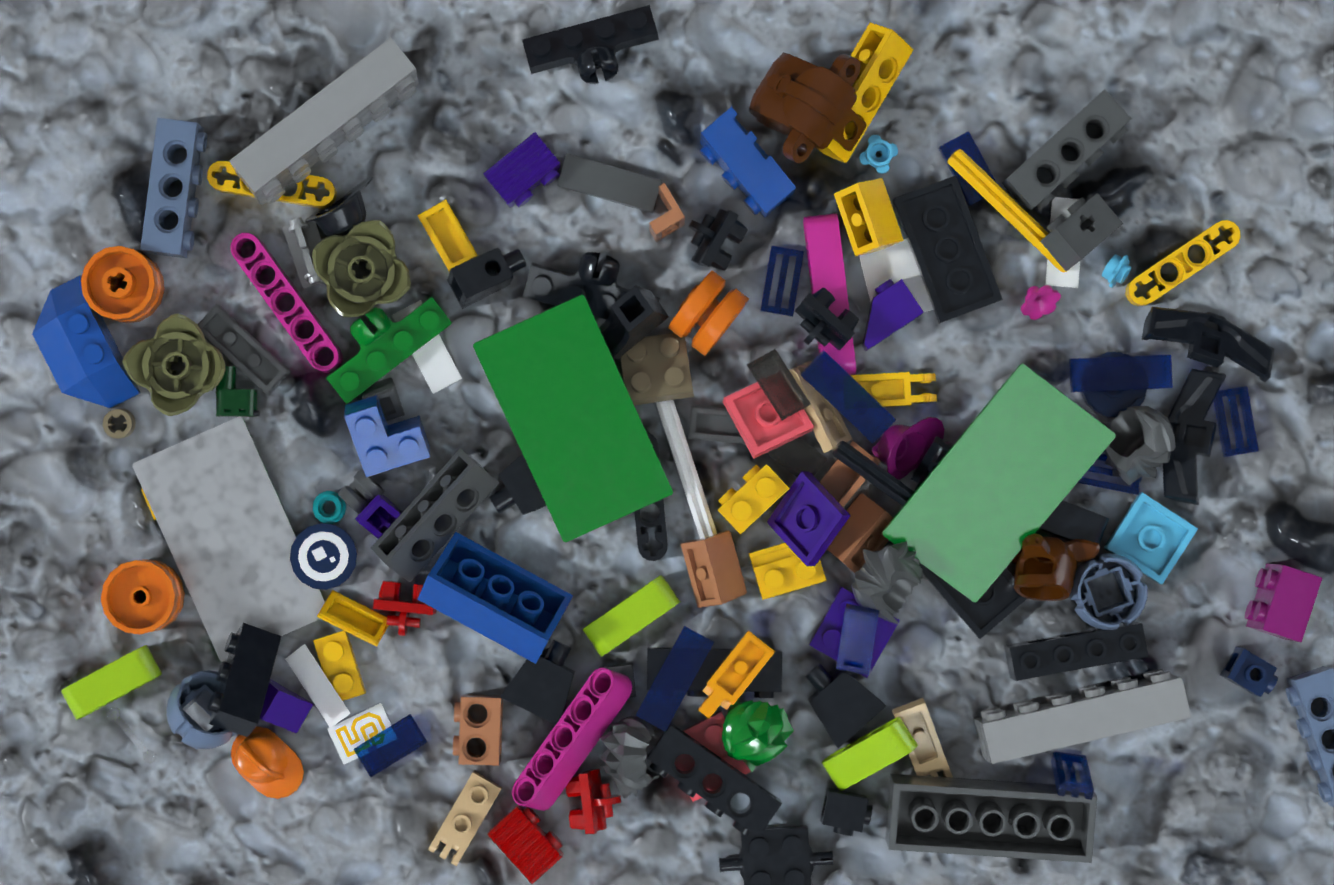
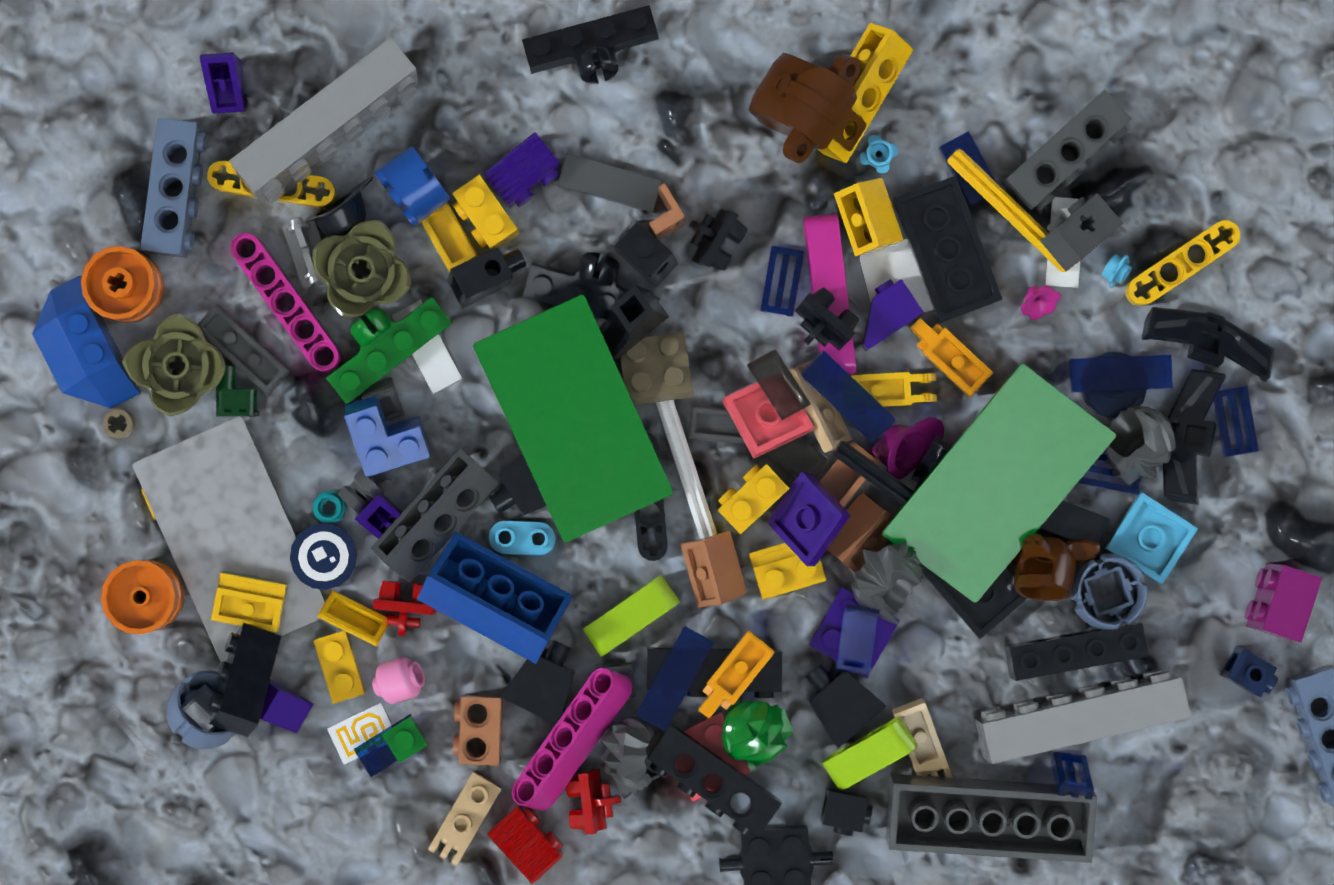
(111, 682): lime beam -> none
(224, 82): none -> dark purple slope
(249, 601): none -> yellow plate
(267, 763): orange piece -> none
(317, 686): white sticker -> none
(398, 680): none -> bright pink head
(405, 739): none -> green plate
(412, 186): none -> blue brick
(486, 214): none -> yellow brick
(521, 540): none -> medium azure plate
(644, 253): none -> black torso
(705, 310): orange wheel -> none
(745, 164): blue wedge -> none
(951, 356): none -> light orange hinge

